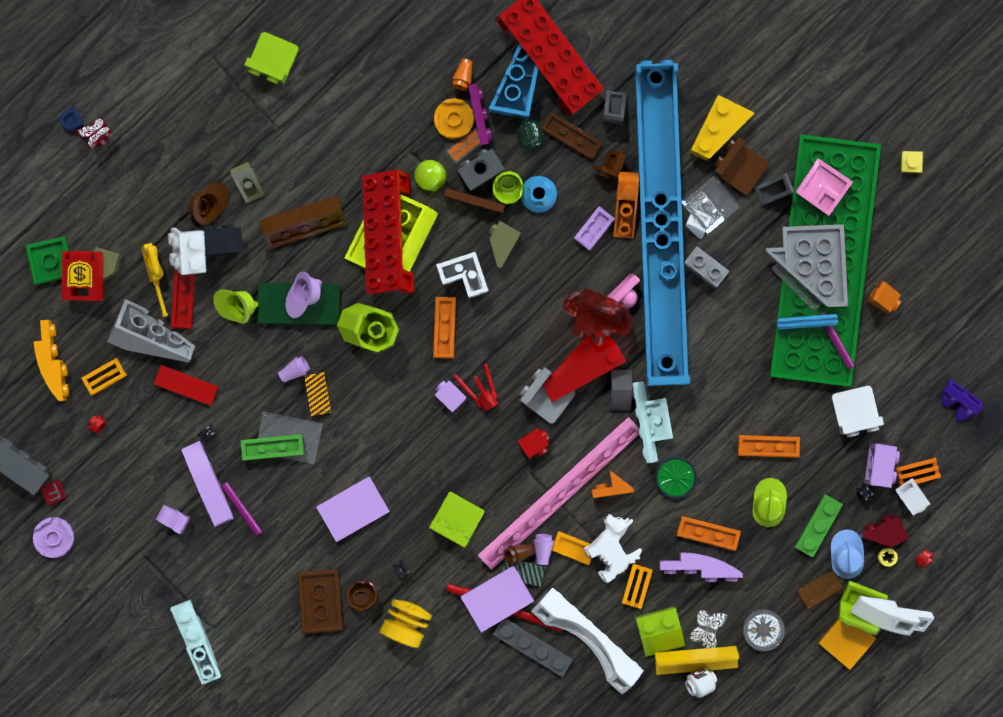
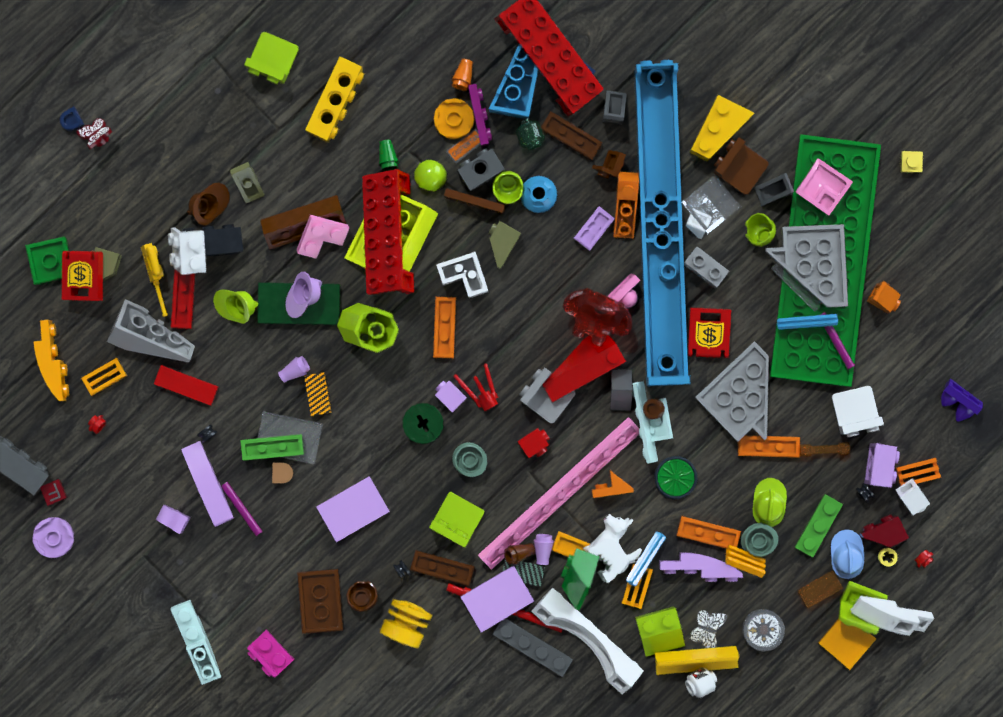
(269, 654): none -> dark pink bracket
(281, 473): none -> medium nougat tile
(320, 230): none -> bright pink plate
(342, 69): none -> yellow brick
(387, 156): none -> green cone
(411, 422): none -> dark green piece
(442, 567): none -> reddish brown tile
(469, 459): none -> sand green piece
(578, 576): none -> green slope
(645, 559): none -> axle
(653, 408): none -> reddish brown tile
(709, 336): none -> red container
(740, 394): none -> light grey wing
(745, 561): none -> light orange tile
(759, 539): none -> sand green piece
(760, 229): none -> lime hair
(841, 449): none -> clear orange bar

